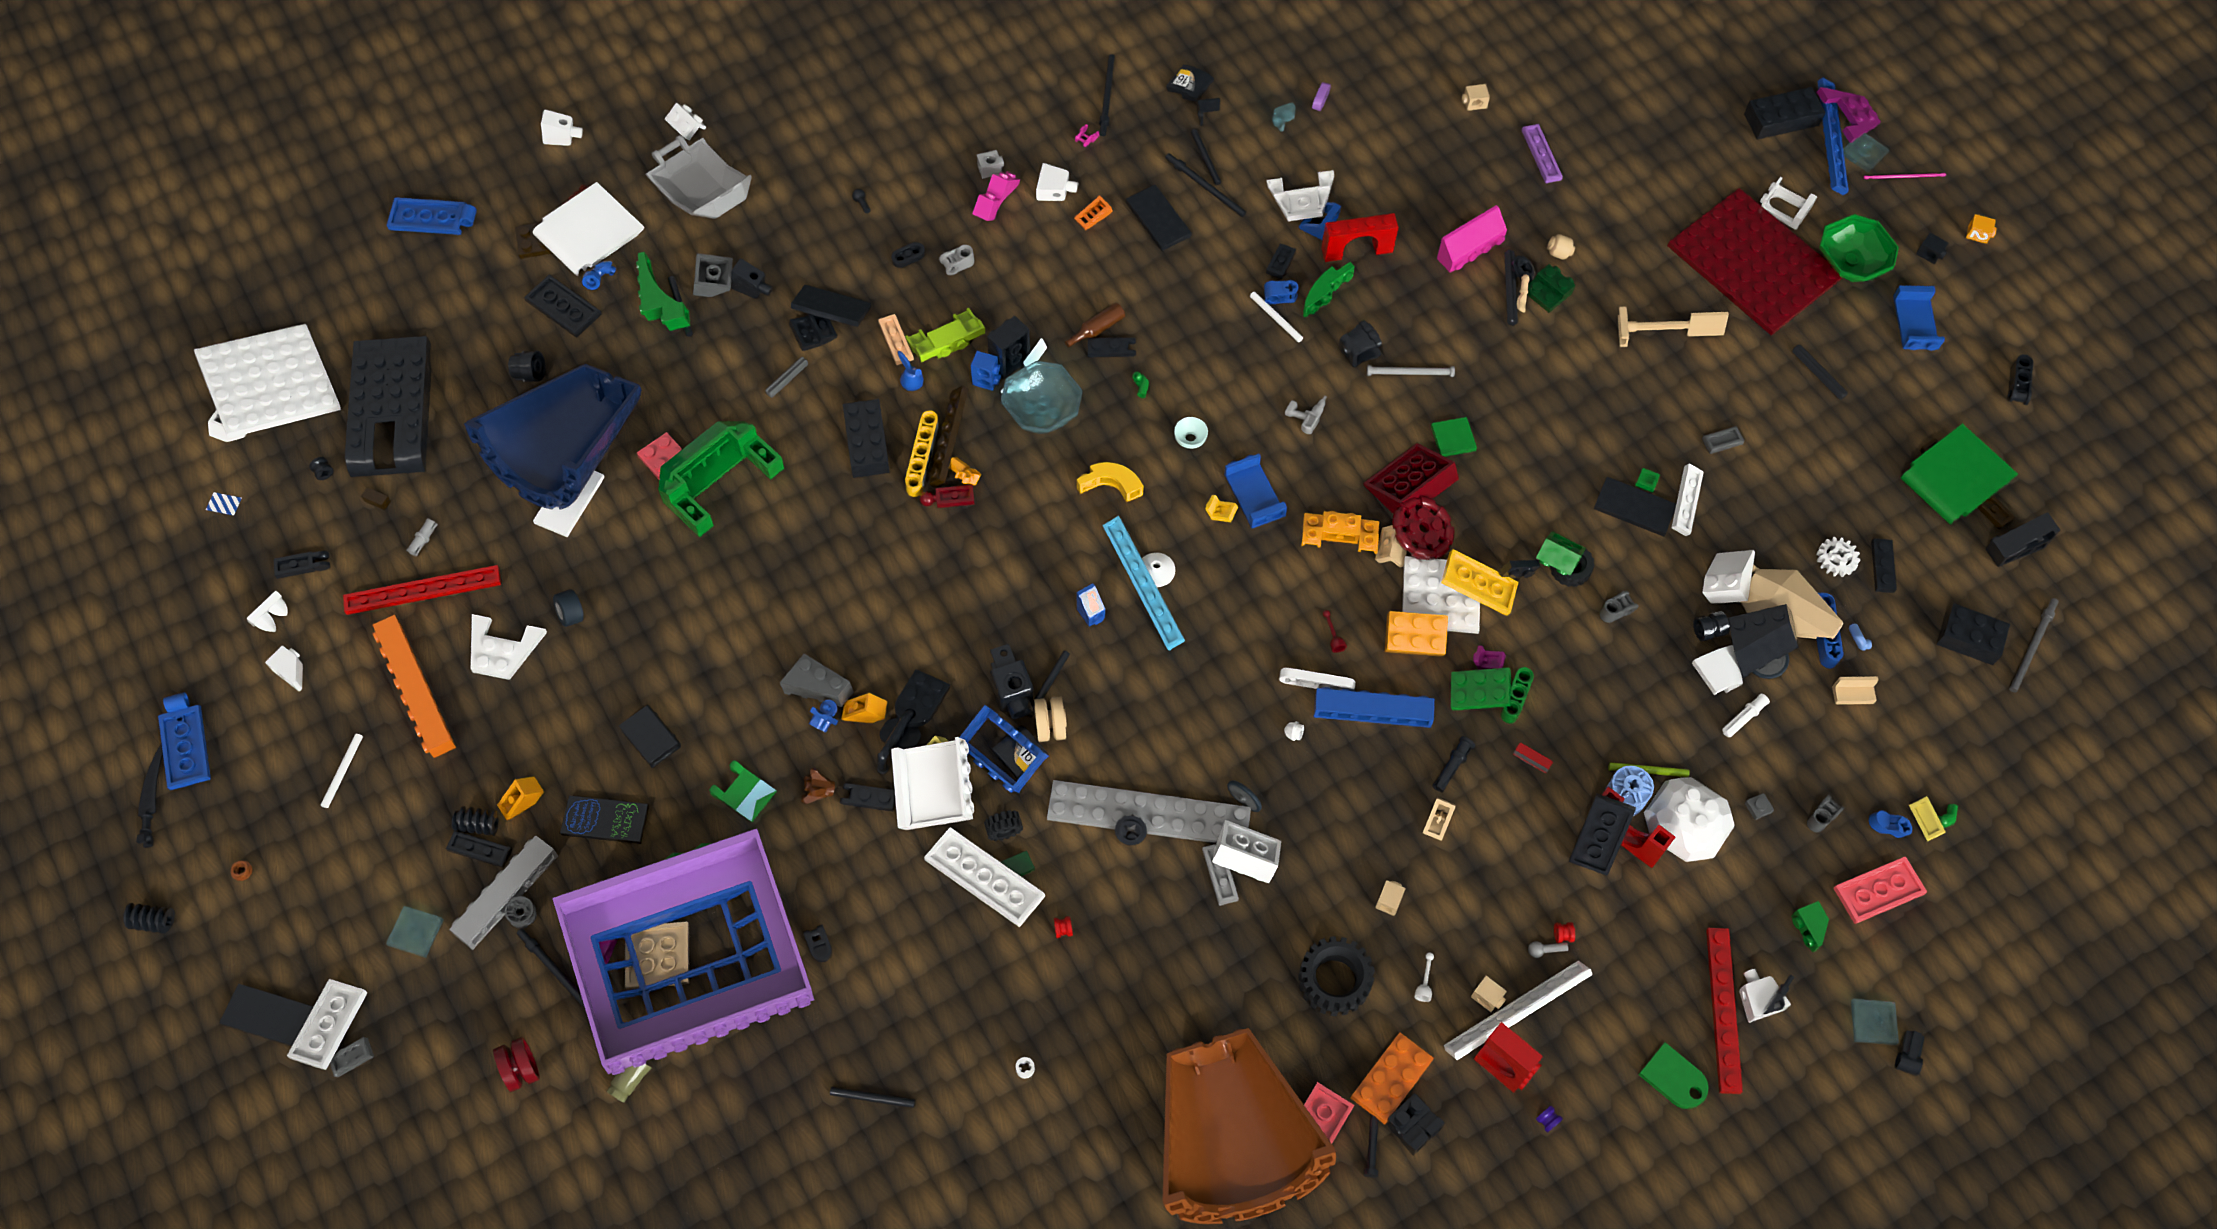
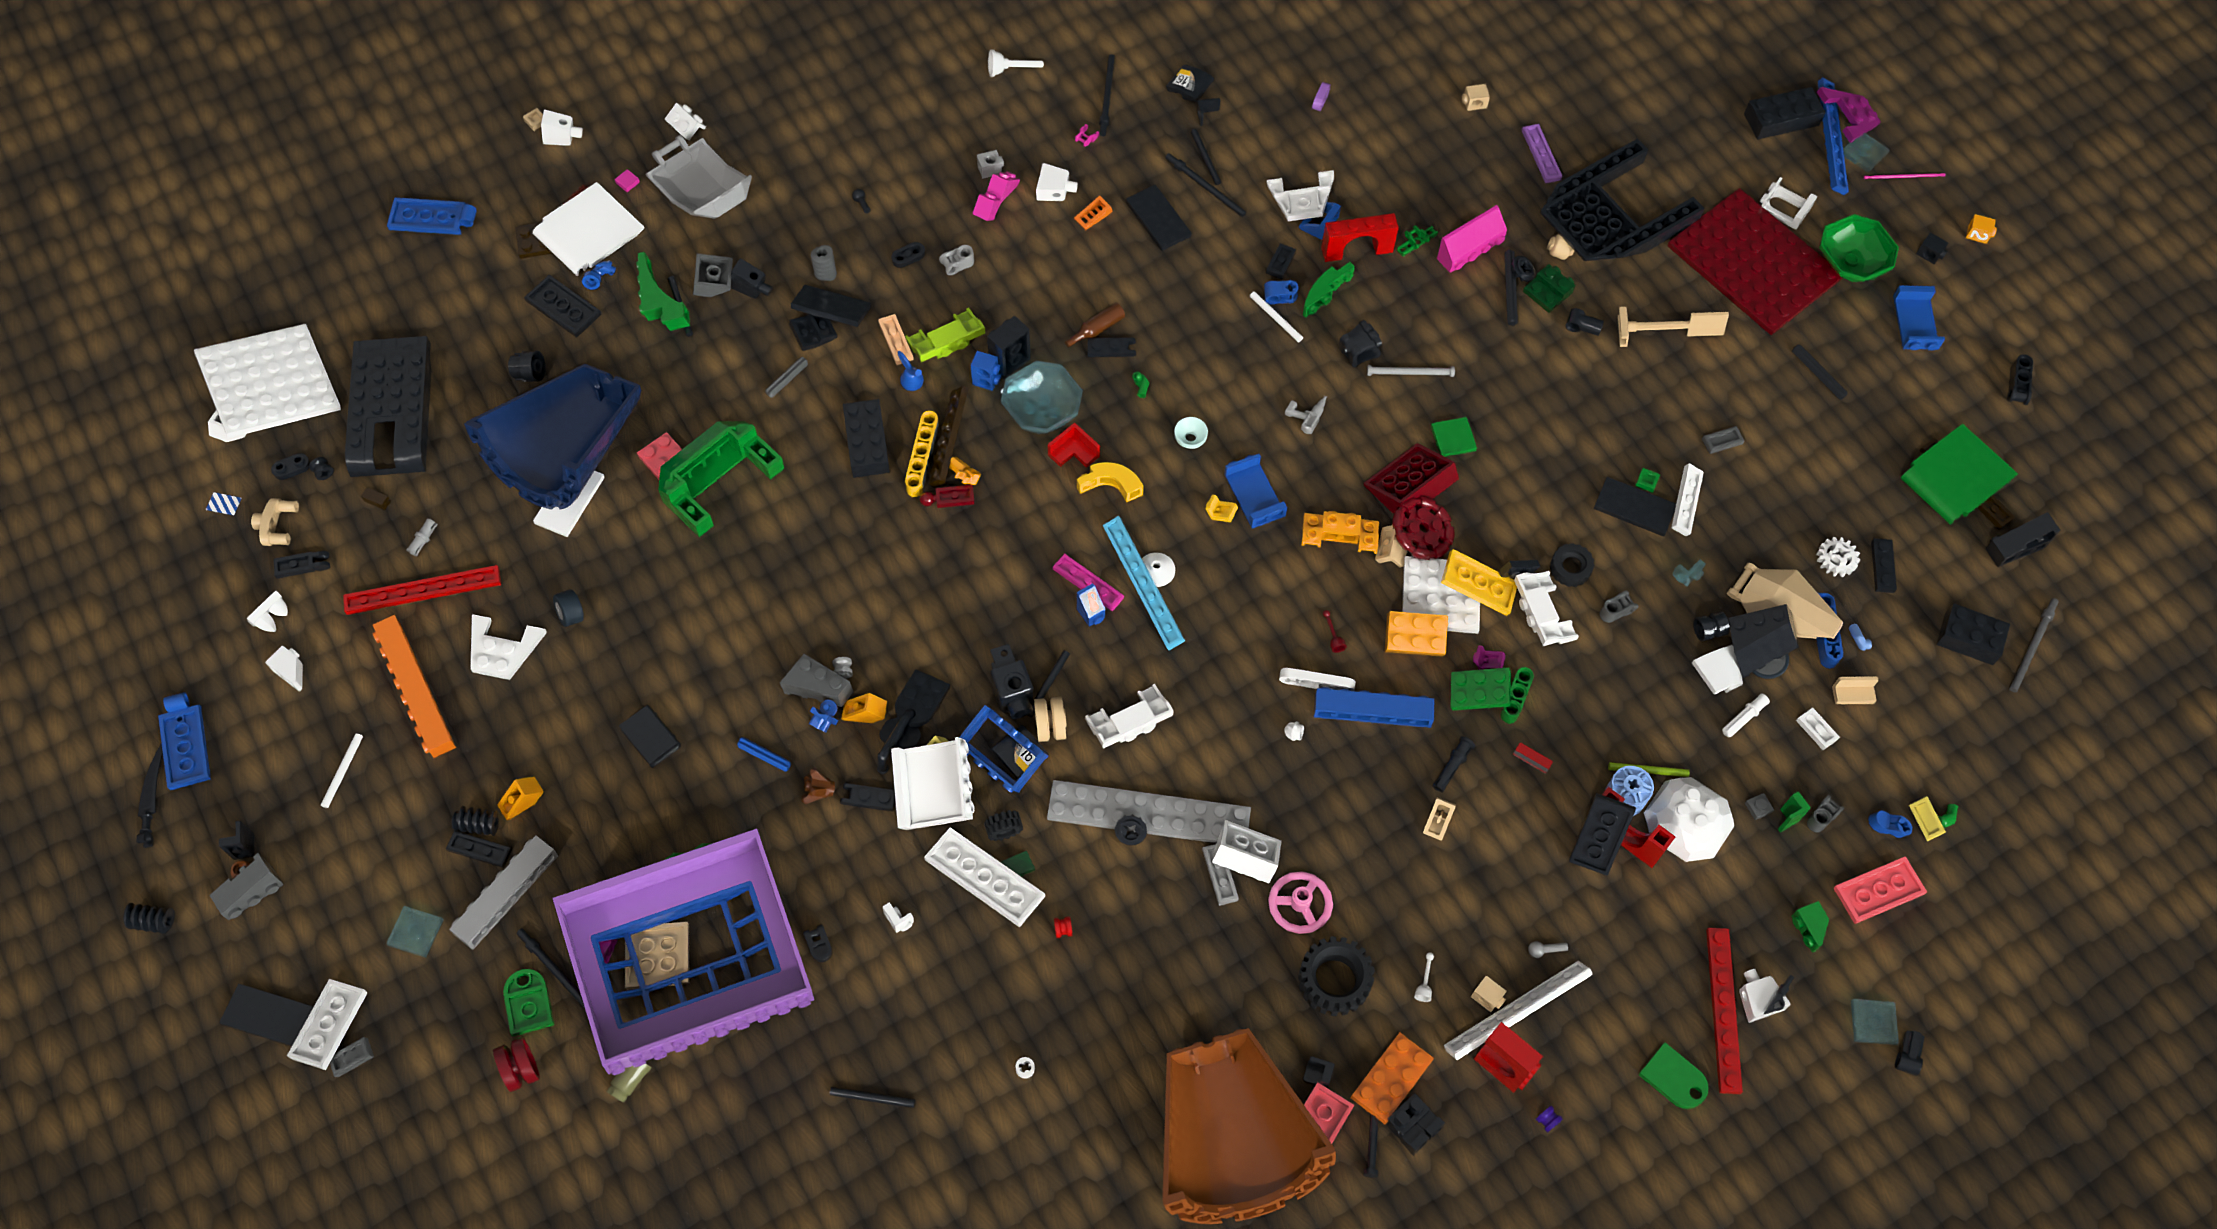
(241, 845): none -> black panel
(246, 888): none -> dark grey wedge
(267, 521): none -> tan connector
(290, 466): none -> black plate
(517, 905): dark grey wheel -> none
(527, 1005): none -> green tile
(533, 119): none -> tan plate
(604, 819): black tile -> none
(627, 180): none -> dark pink tile
(746, 794): green flag -> none
(764, 754): none -> blue axle
(823, 263): none -> dark grey piece
(842, 667): none -> light grey wheel
(894, 915): none -> white bracket
(997, 63): none -> white piece
(1035, 353): white sticker -> none
(1073, 443): none -> red panel
(1082, 578): none -> dark pink tile
(1132, 720): none -> white bracket
(1244, 795): wheel -> none
(1283, 114): clear light blue bracket -> none
(1300, 902): none -> bright pink piece
(1318, 1071): none -> black panel
(1390, 897): tan brick -> none
(1421, 233): none -> green piece
(1521, 301): tan piece -> none
(1540, 609): none -> white bracket
(1560, 553): slope -> none
(1564, 932): red wheel -> none
(1579, 321): none -> black piece
(1597, 224): none -> black wedge
(1686, 577): none -> clear light blue bracket
(1729, 577): white slope -> none
(1794, 811): none -> green panel
(1817, 728): none -> white plate

